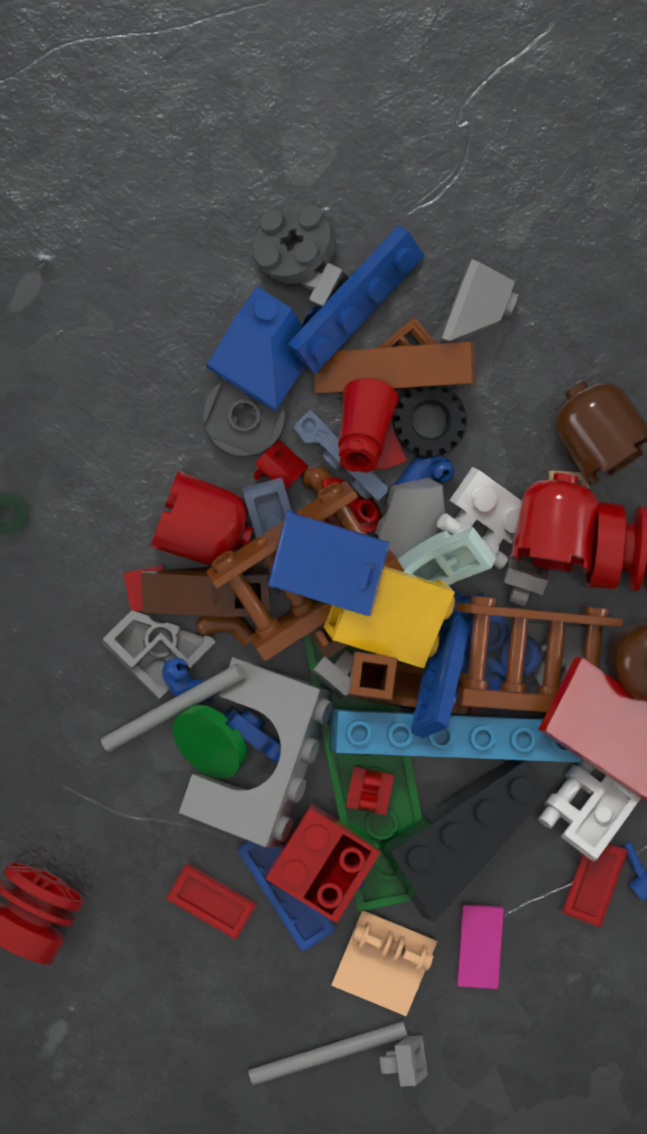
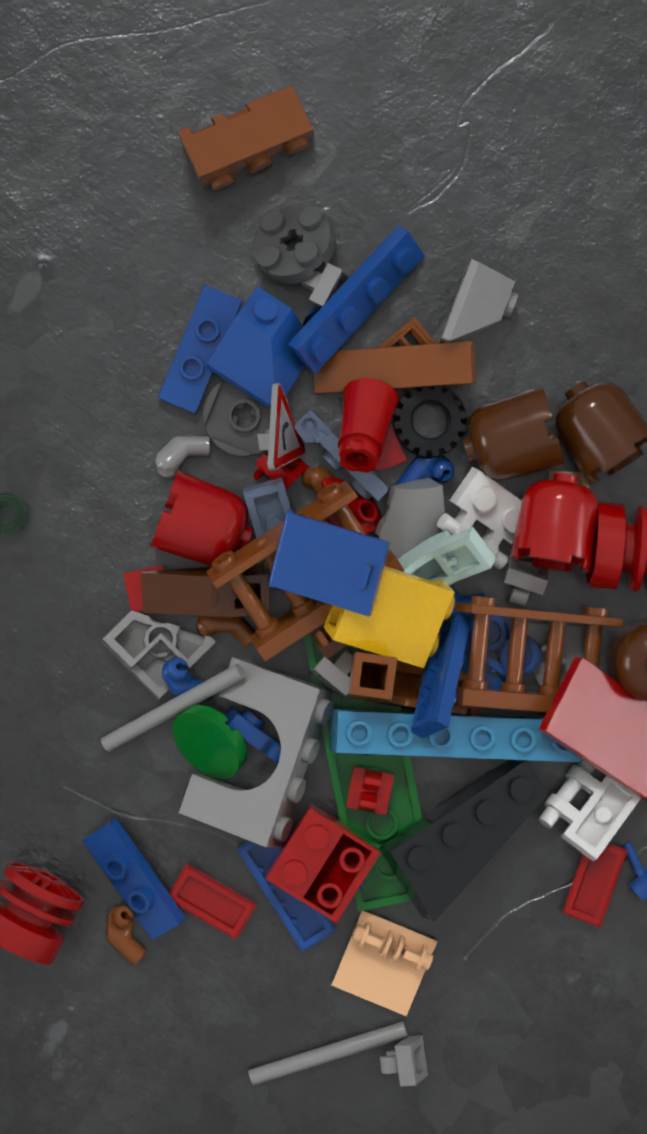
(120, 934): none -> dark orange arm
(134, 879): none -> blue plate
(178, 450): none -> light grey arm
(207, 326): none -> blue plate
(247, 138): none -> dark orange wedge
(281, 439): none -> light grey piece
(480, 946): dark pink tile -> none
(512, 436): none -> reddish brown cylinder

